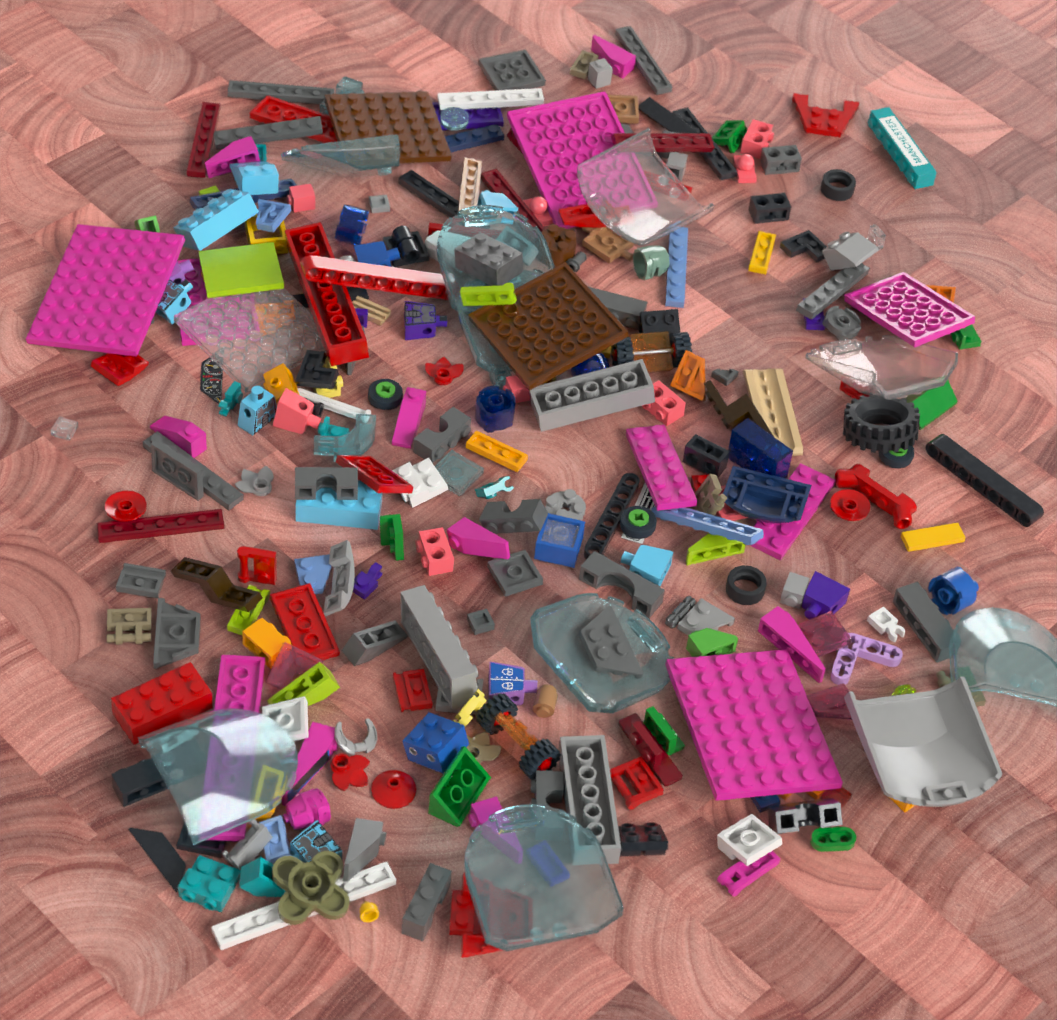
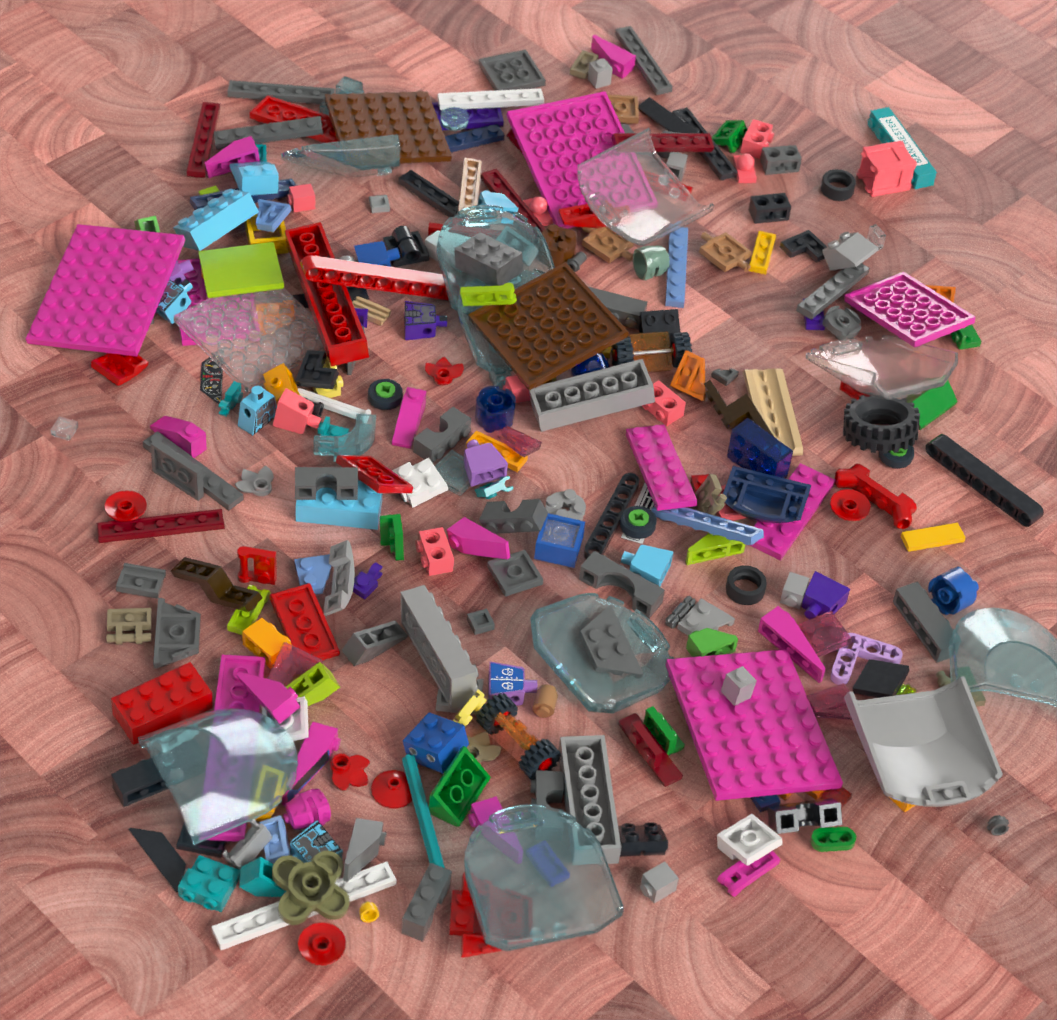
(271, 695): none -> dark pink slope
(323, 935): none -> red dish
(348, 747): light grey piece -> none
(351, 225): clear blue brick -> none
(412, 690): red plate -> none
(422, 810): none -> teal axle
(483, 463): none -> medium lavender torso
(518, 441): none -> clear pink wing
(640, 778): red plate -> none
(659, 882): none -> light grey brick
(705, 456): black brick -> none
(725, 251): none -> medium nougat plate
(738, 685): none -> light grey brick
(824, 121): red wing -> none
(880, 679): none -> black tile
(884, 622): white plate -> none
(886, 168): none -> coral container
(998, 825): none -> dark grey plate

